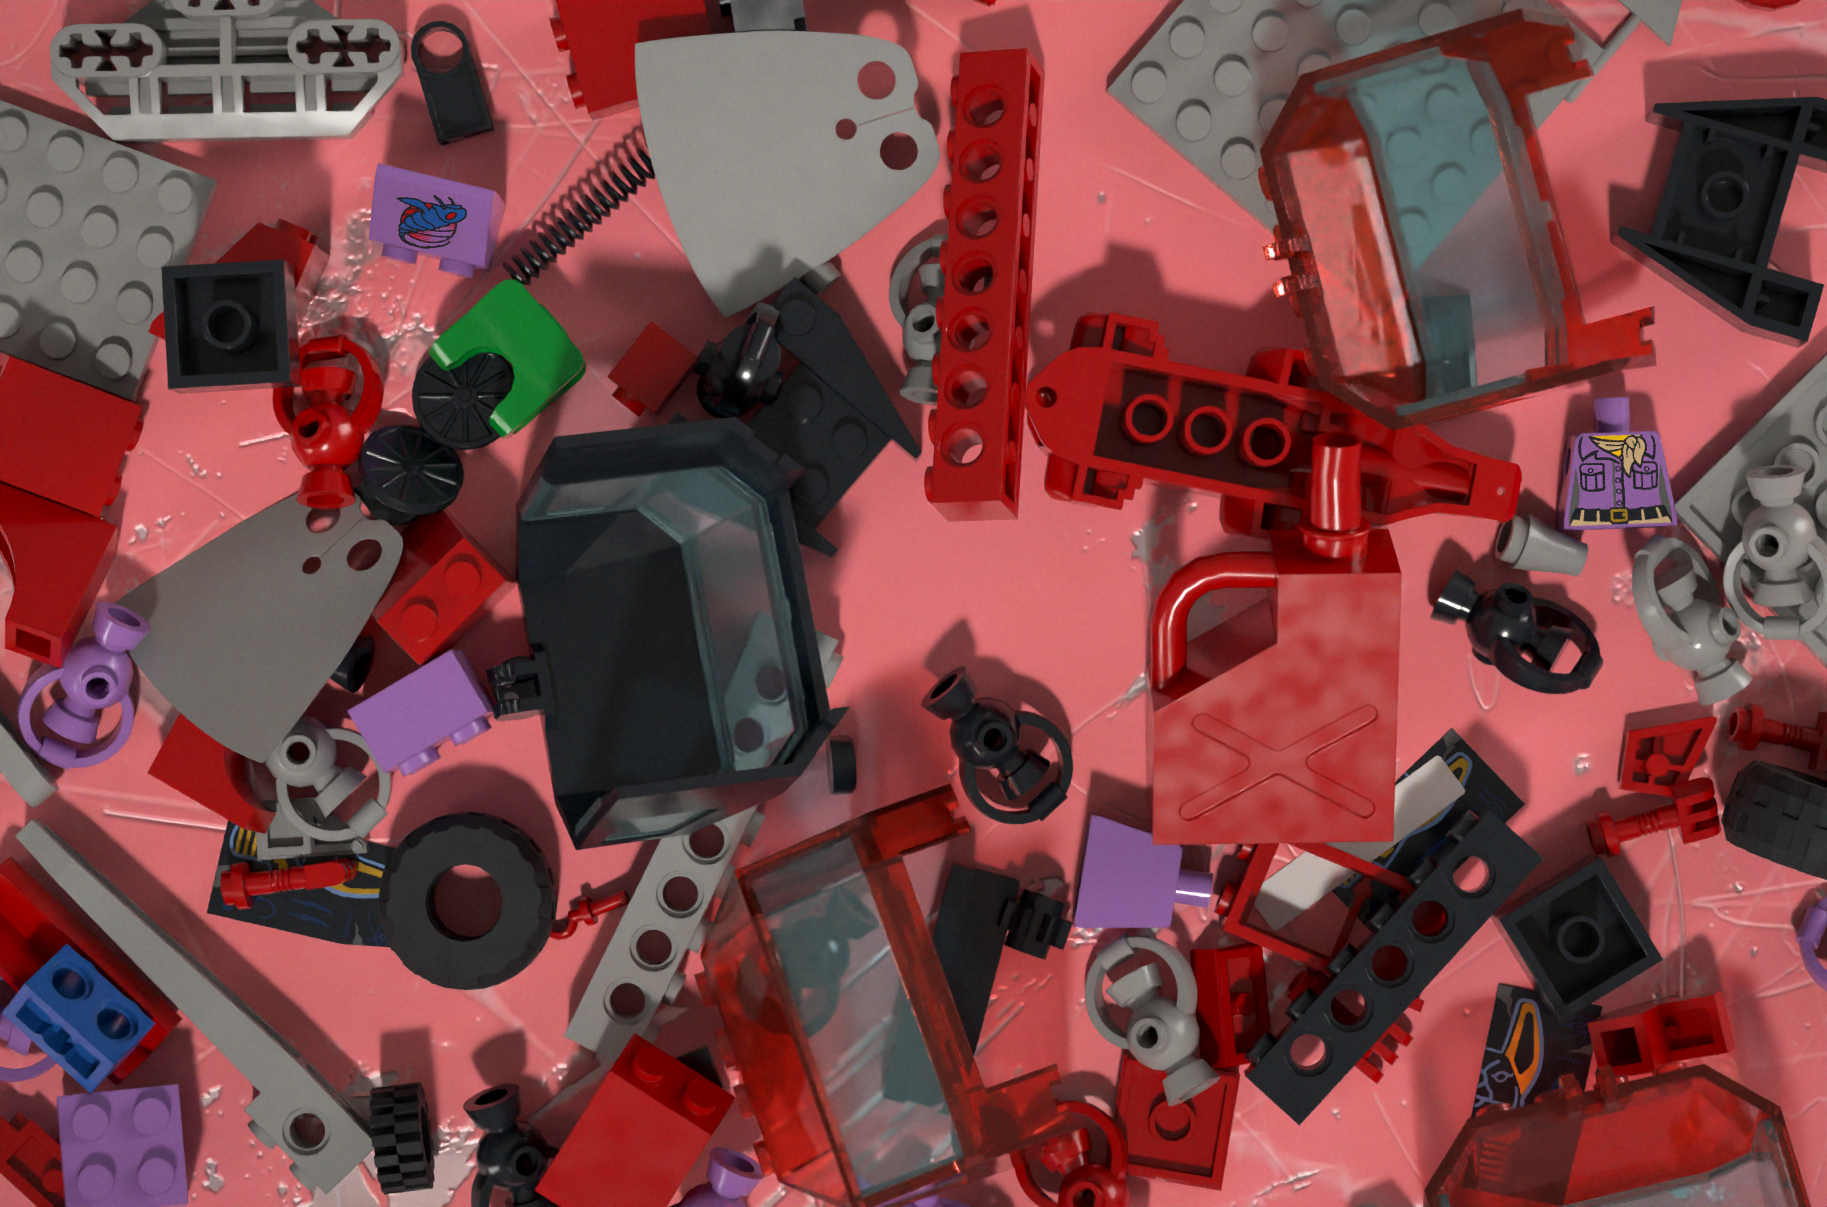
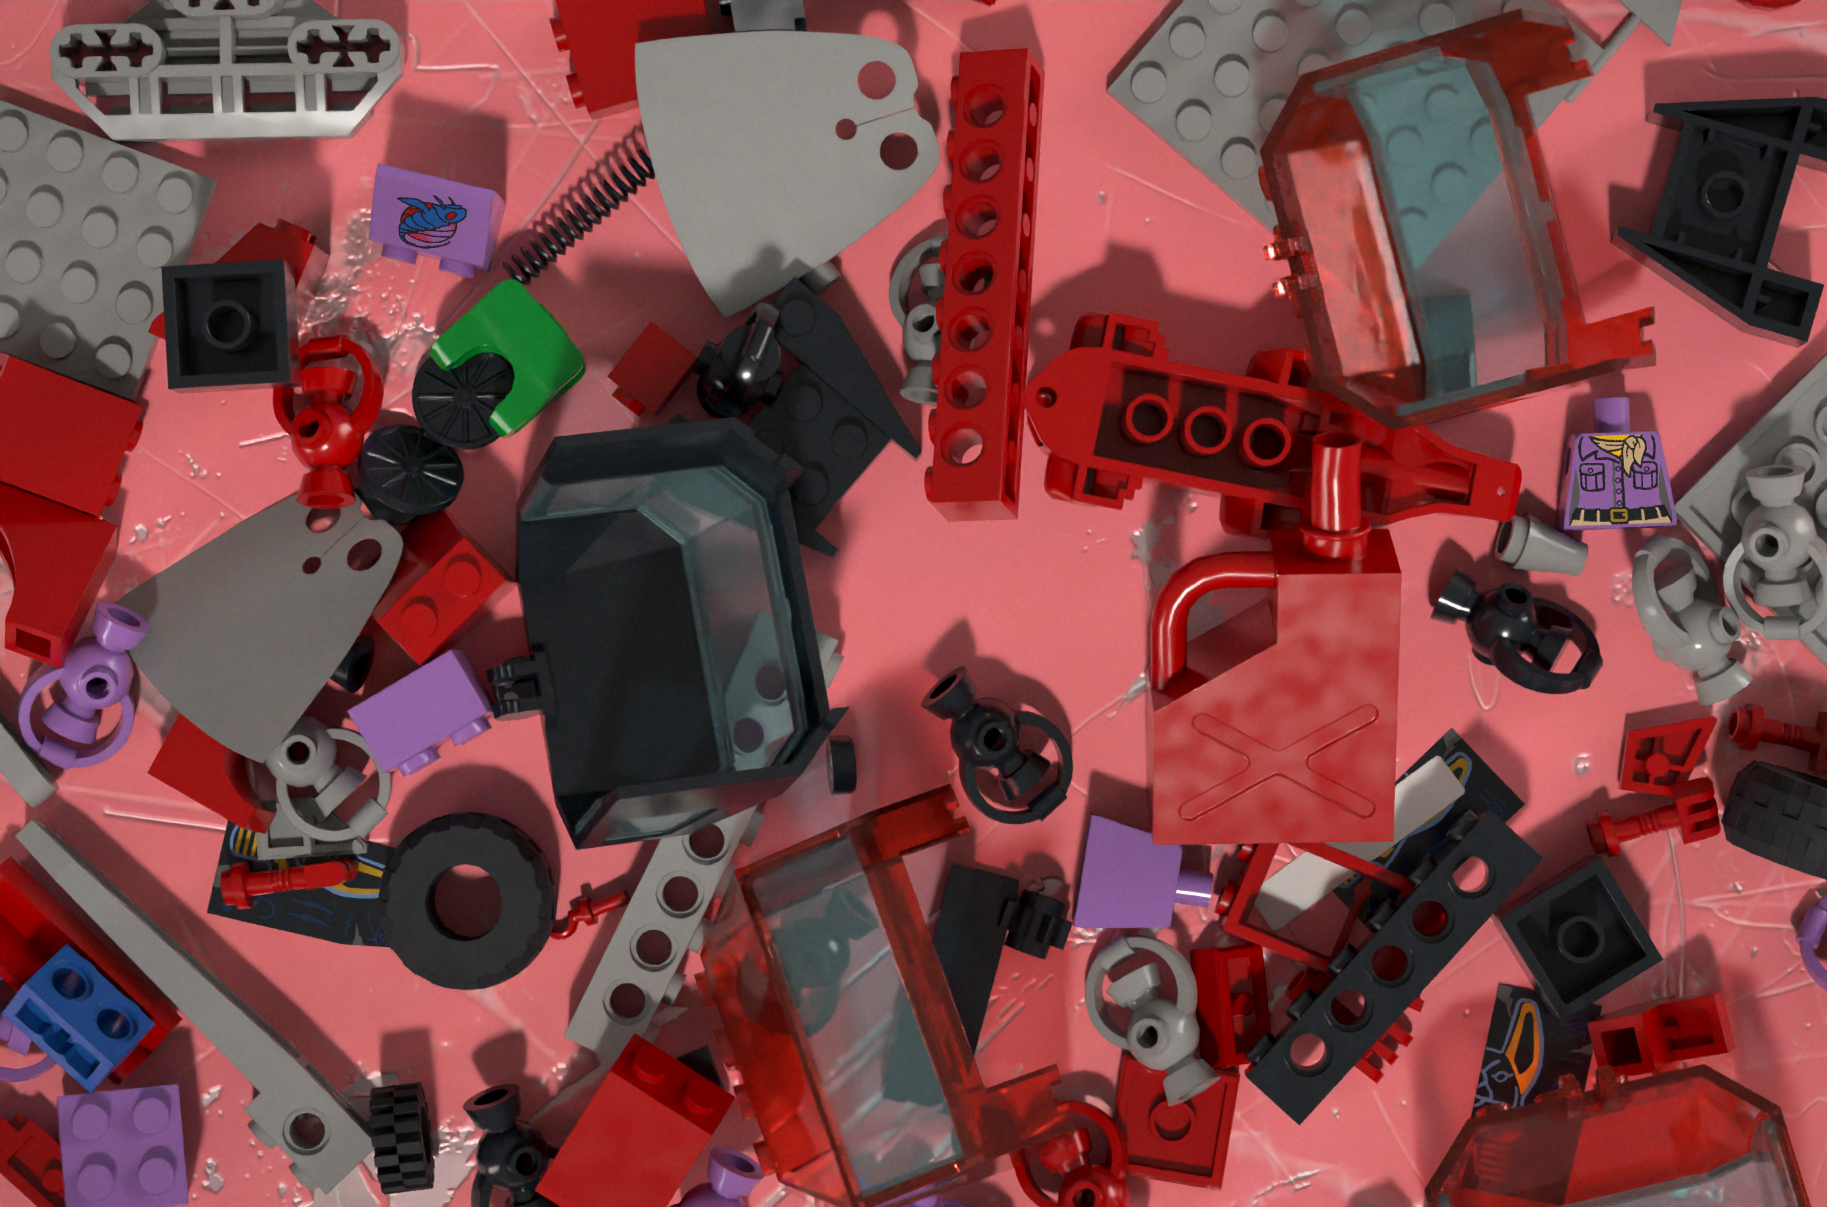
(453, 97): black piece -> none

